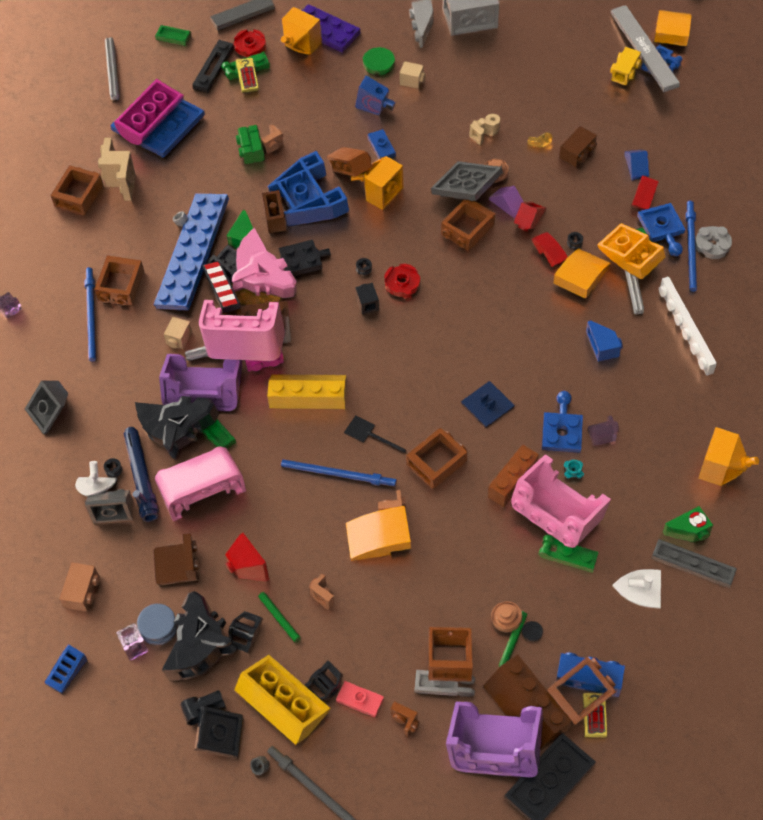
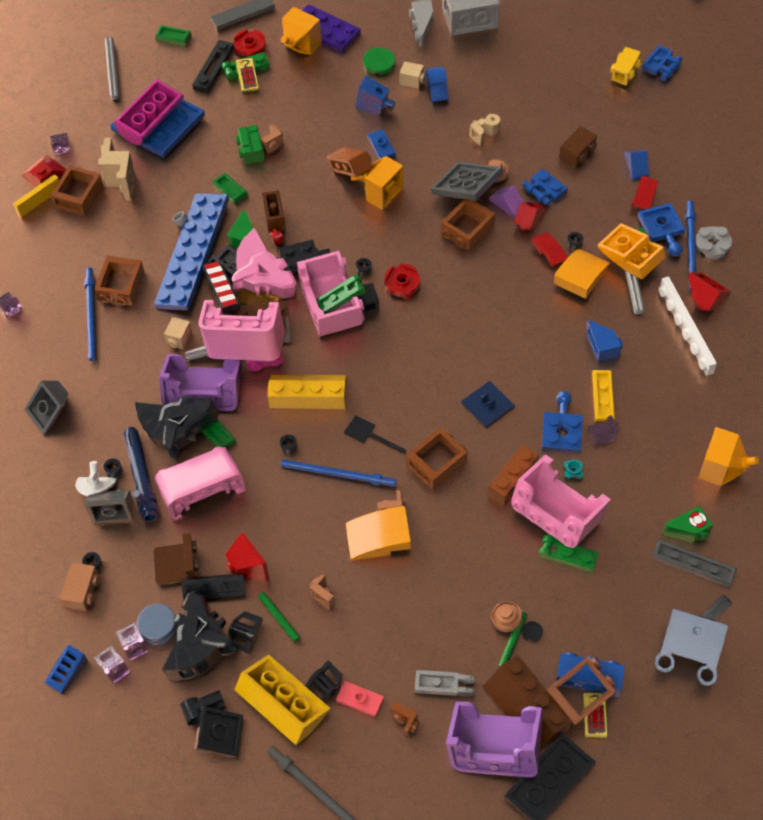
(36, 196): none -> yellow tile
(43, 170): none -> red slope
(60, 143): none -> bracket
(89, 557): none -> black bush
(112, 664): none -> bracket
(215, 586): none -> black plate
(228, 186): none -> green tile
(256, 762): dark grey hinge -> none
(277, 236): none -> red plate
(292, 440): none -> black bush
(304, 195): blue wedge -> none
(317, 278): none -> bright pink windscreen
(341, 294): none -> green plate
(437, 82): none -> blue brick
(450, 670): dark orange window -> none
(541, 141): clear yellow arm -> none
(547, 184): none -> blue plate
(602, 395): none -> yellow tile
(641, 587): white shield -> none
(649, 54): light grey tile -> none
(673, 28): light orange slope -> none
(696, 638): none -> sand blue piece
(706, 291): none -> red slope

